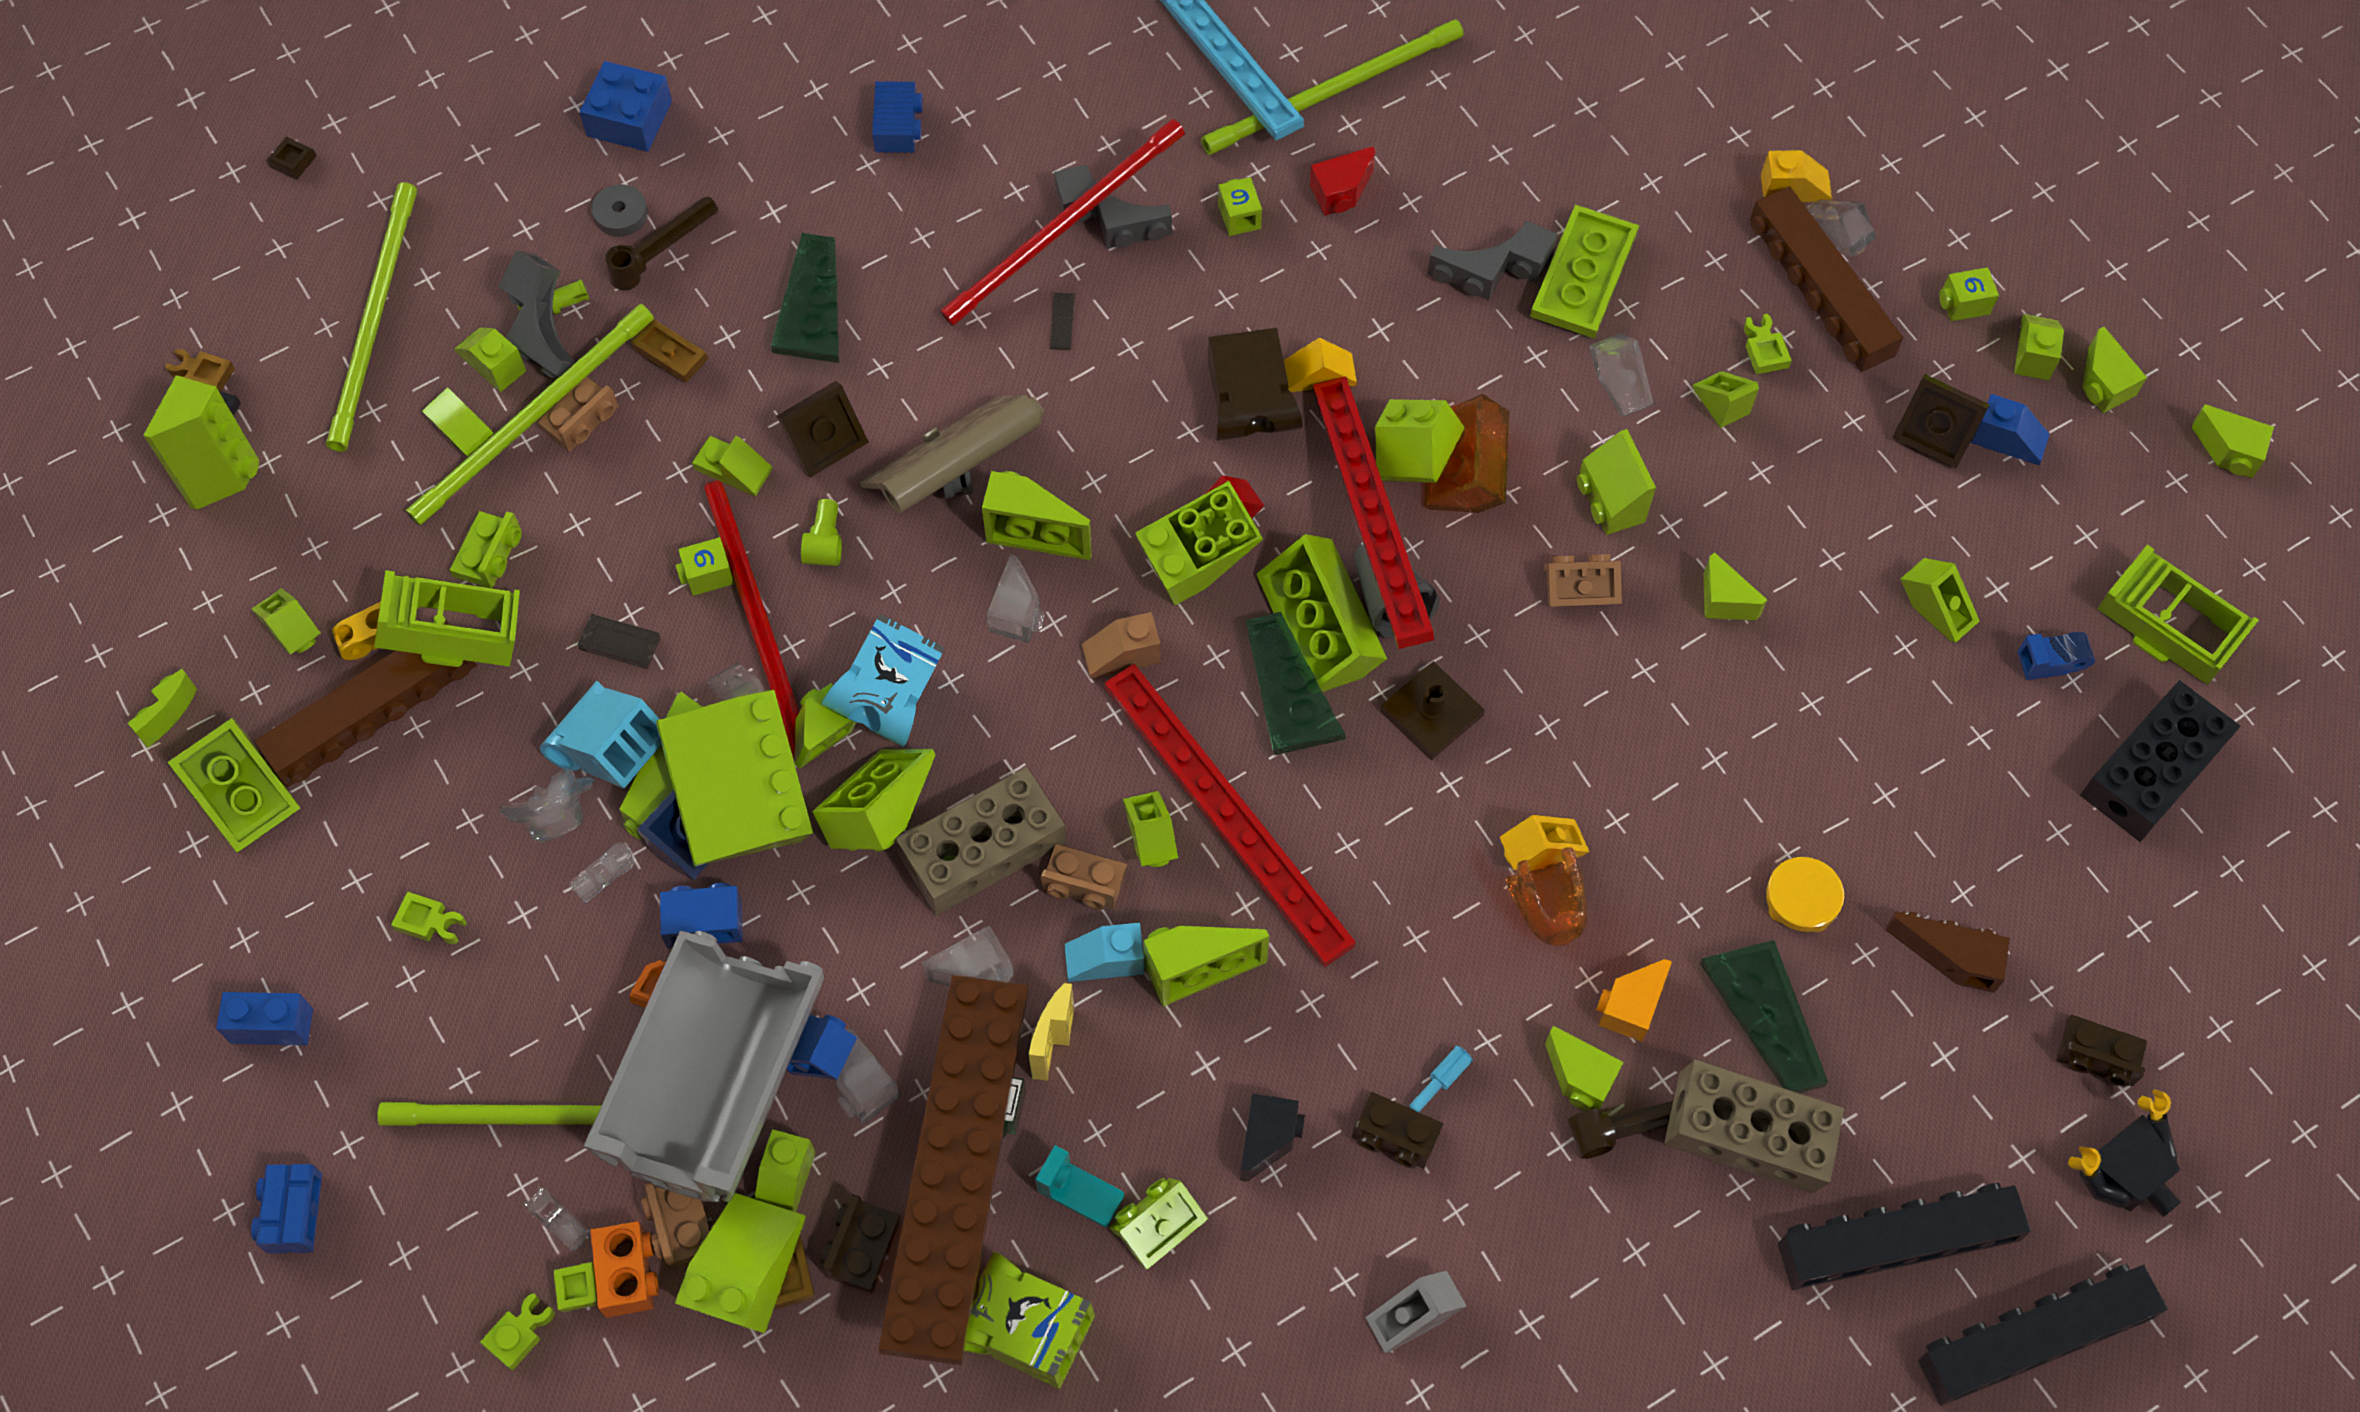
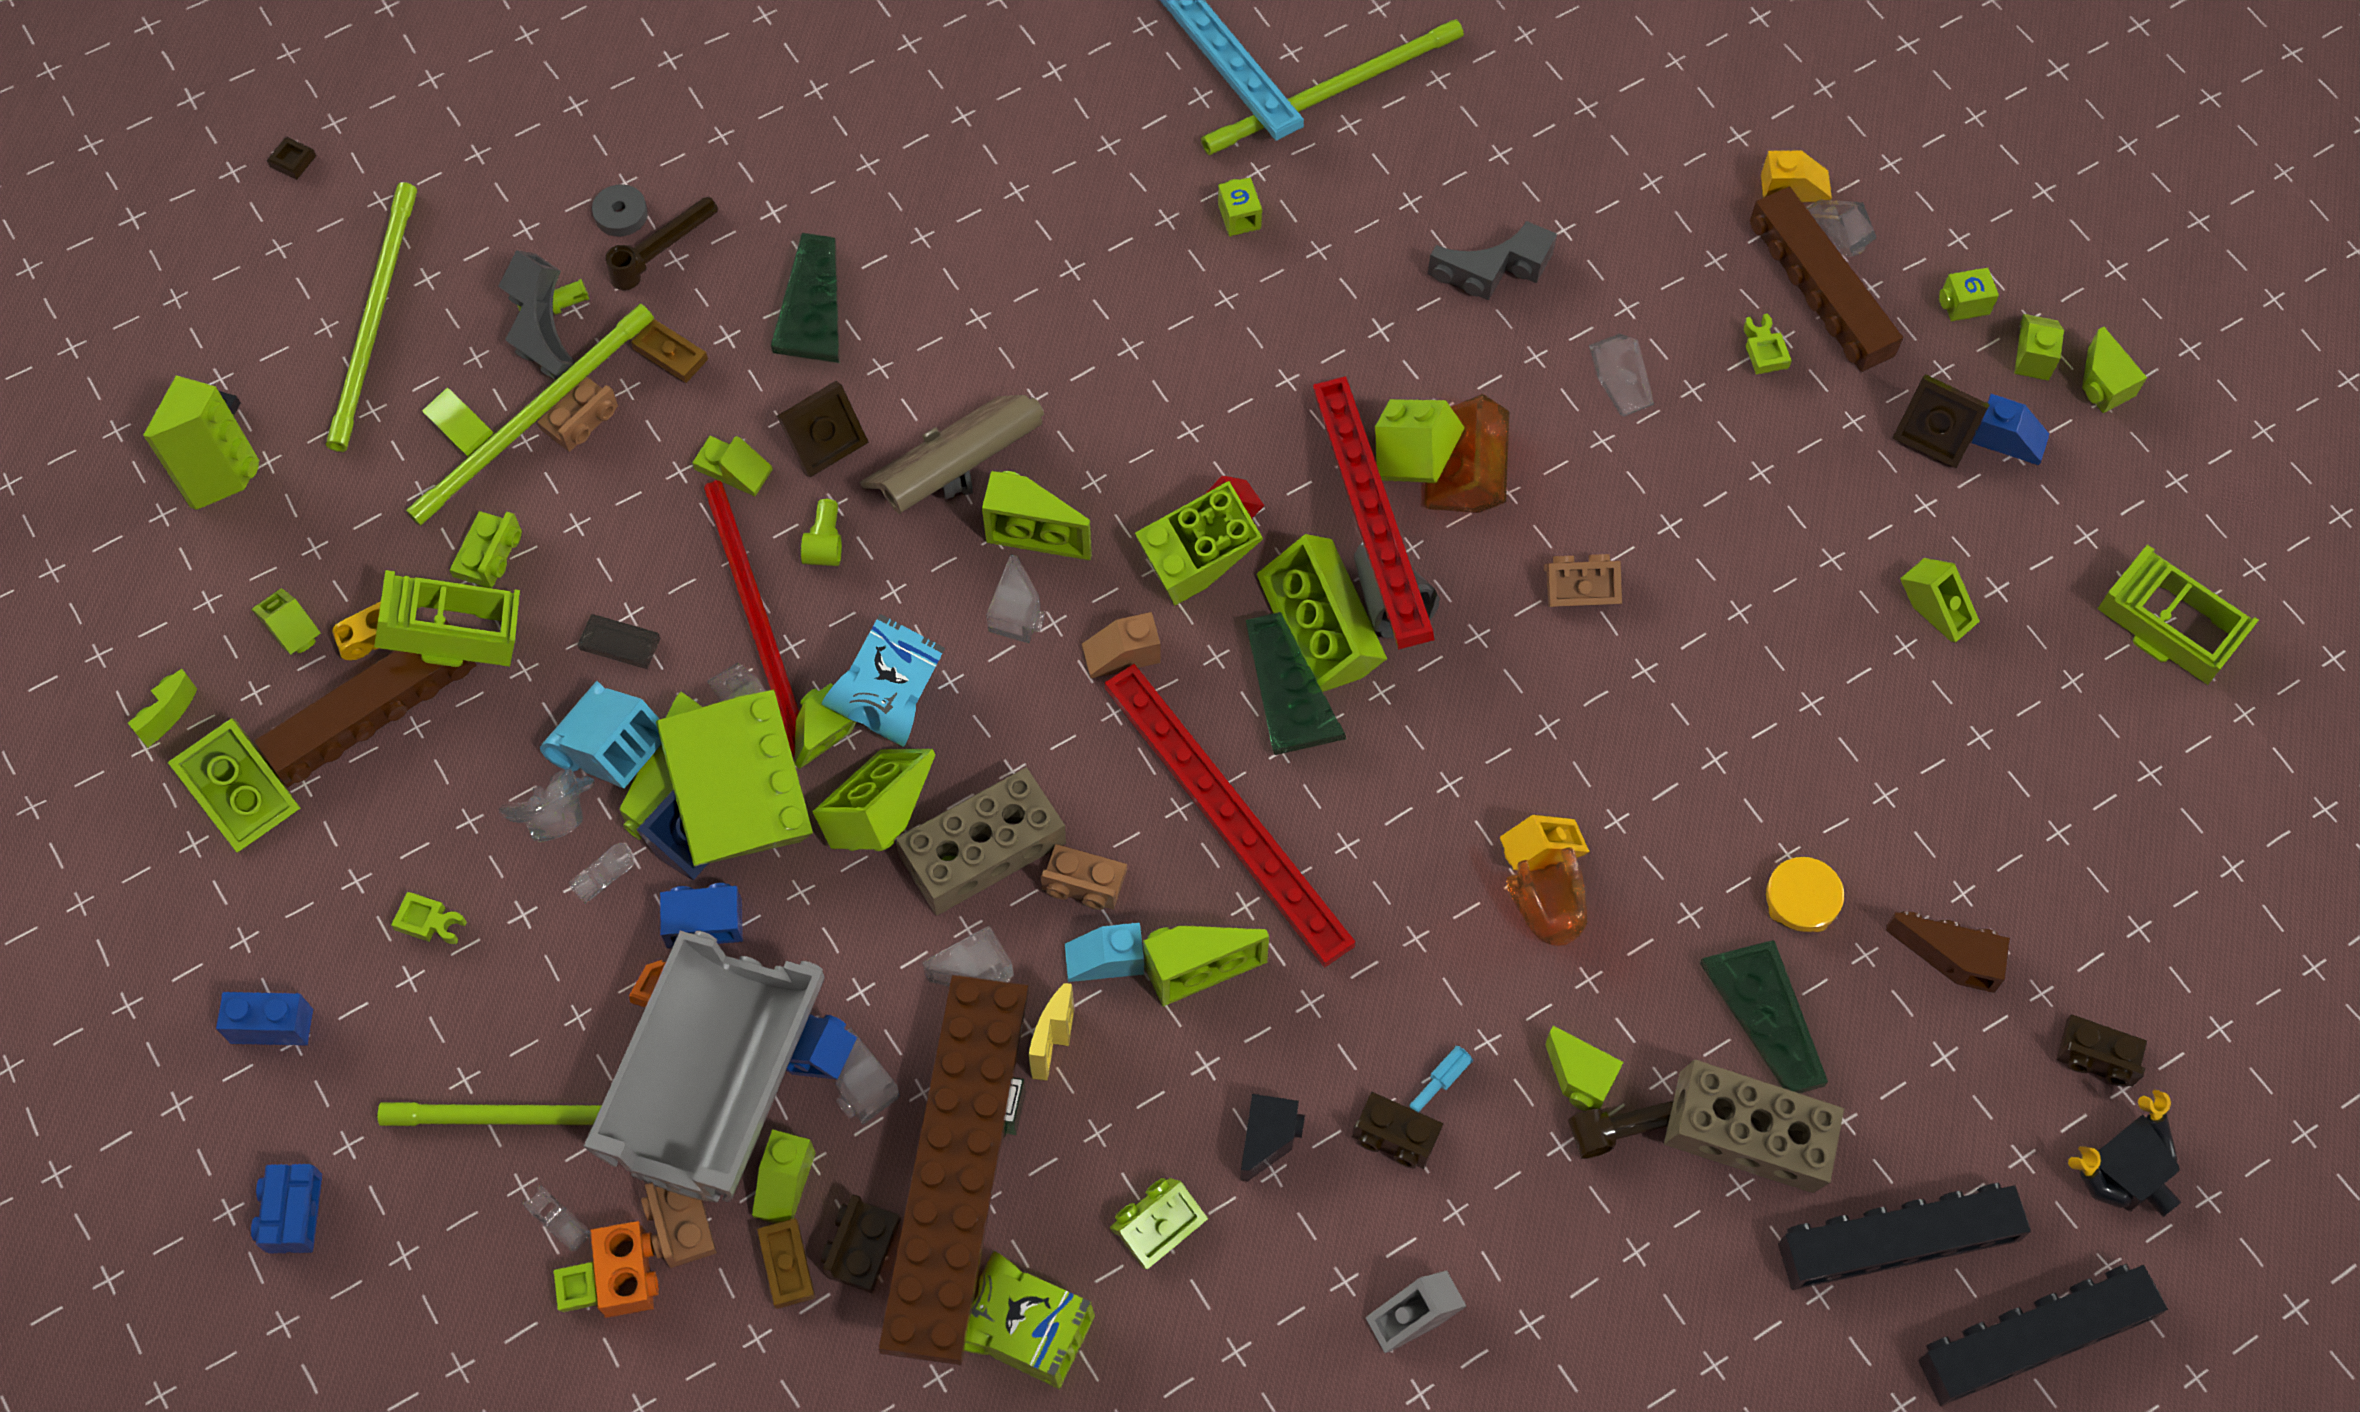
(204, 369): pearl gold plate -> none
(492, 357): lime slope -> none
(514, 1337): lime plate -> none
(626, 106): blue brick -> none
(704, 567): lime brick -> none
(742, 1263): lime slope -> none
(895, 116): blue brick -> none
(969, 299): red piece -> none
(1062, 321): clear smoke window -> none
(1078, 1189): teal bracket -> none
(1119, 220): dark grey arch -> none
(1151, 829): lime slope -> none
(1251, 384): dark brown piece -> none
(1318, 363): yellow slope -> none
(1341, 180): red slope -> none
(1432, 710): dark brown tile -> none
(1584, 271): lime plate -> none
(1617, 484): lime slope -> none
(1633, 1000): light orange slope -> none
(1727, 396): lime slope -> none
(1729, 594): lime slope -> none
(2055, 655): blue leg -> none
(2159, 760): black brick -> none
(2233, 440): lime slope -> none

